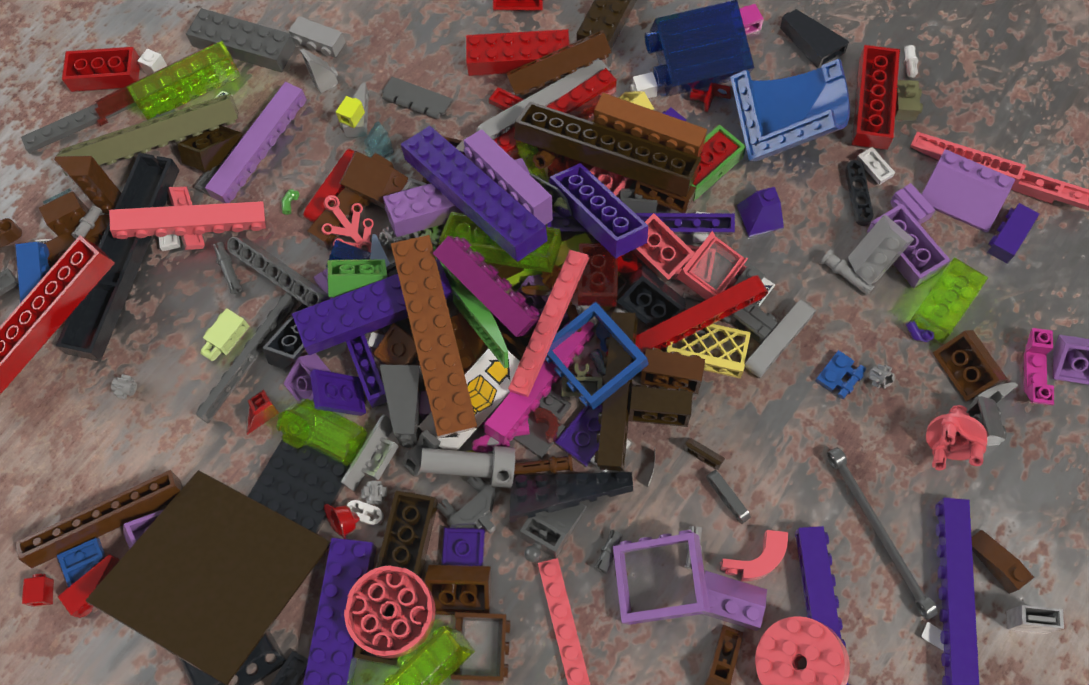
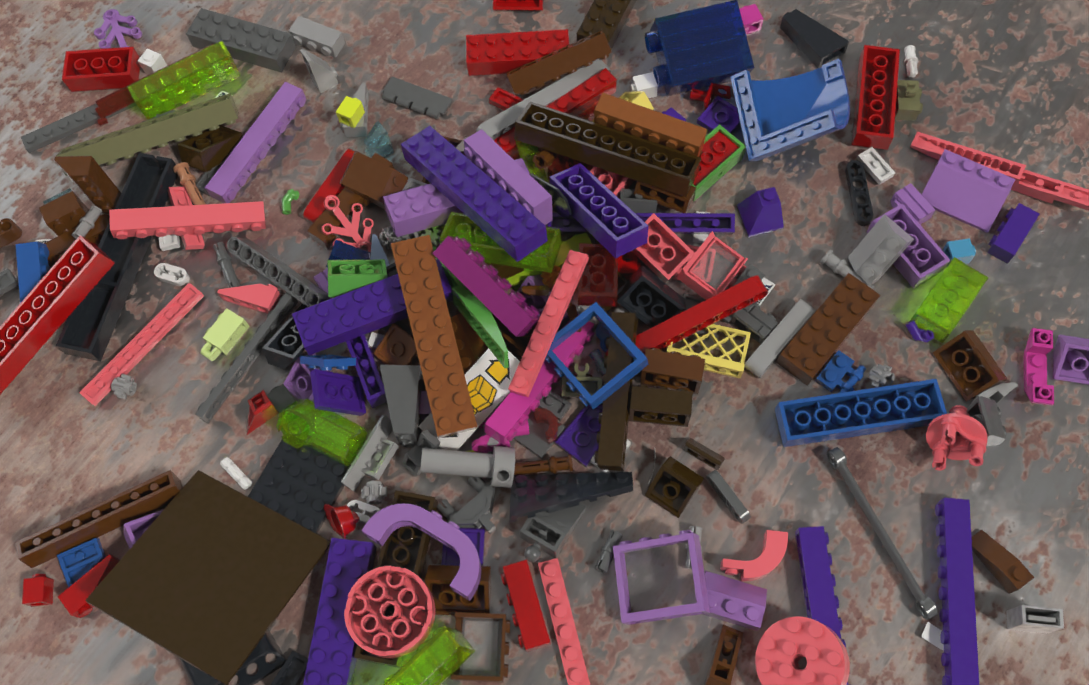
(112, 18): none -> medium lavender plant
(142, 343): none -> coral plate
(170, 278): none -> white beam
(188, 181): none -> nougat pin
(236, 473): none -> white axle
(255, 297): none -> coral slope
(281, 398): none -> pearl dark grey brick
(327, 362): none -> blue plate
(400, 515): none -> medium lavender arch
(526, 606): none -> red brick
(674, 486): none -> dark brown slope
(720, 113): none -> dark purple plate
(828, 329): none -> reddish brown brick
(859, 412): none -> blue brick
(960, 249): none -> dark azure brick

